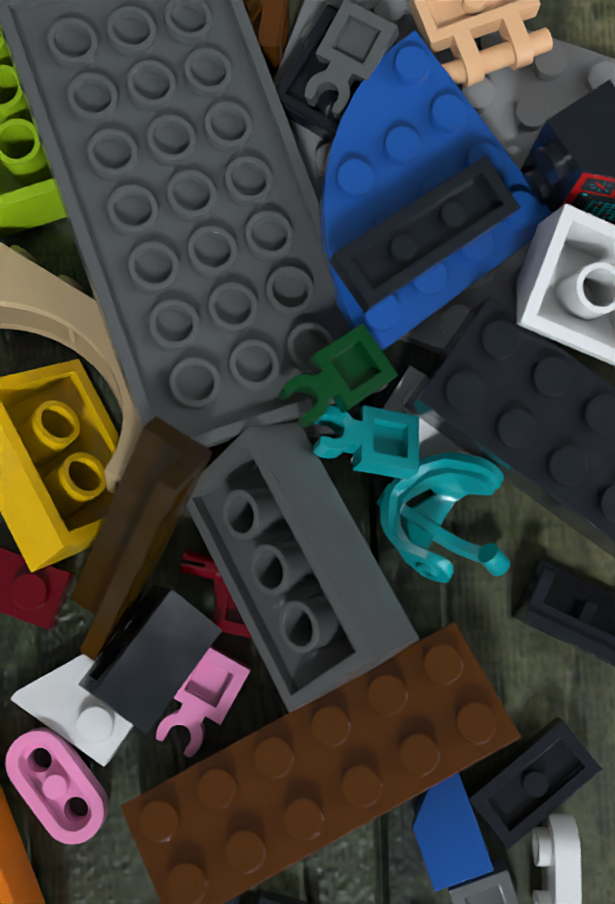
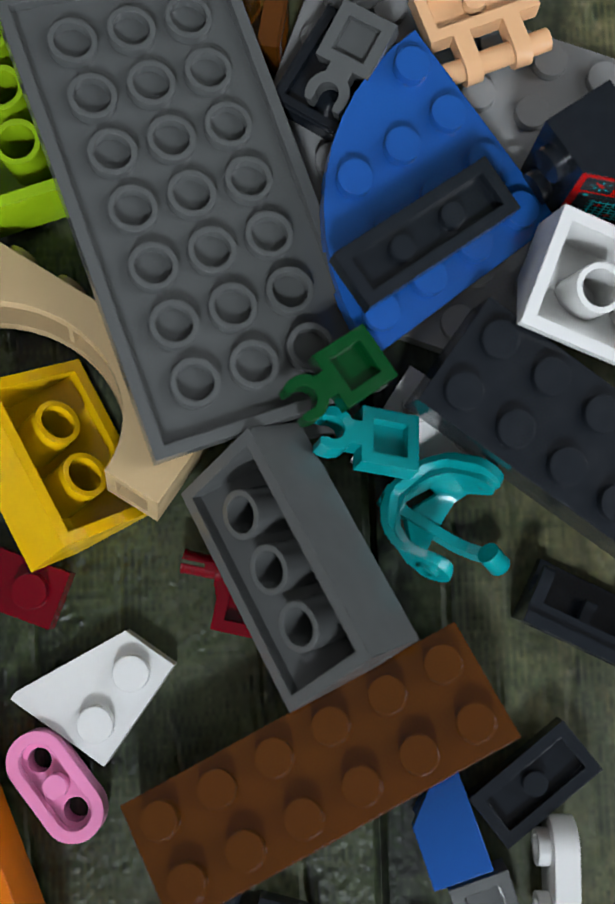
(137, 528): dark brown fence -> none
(150, 657): black hinge -> none
(206, 693): bright pink plate -> none

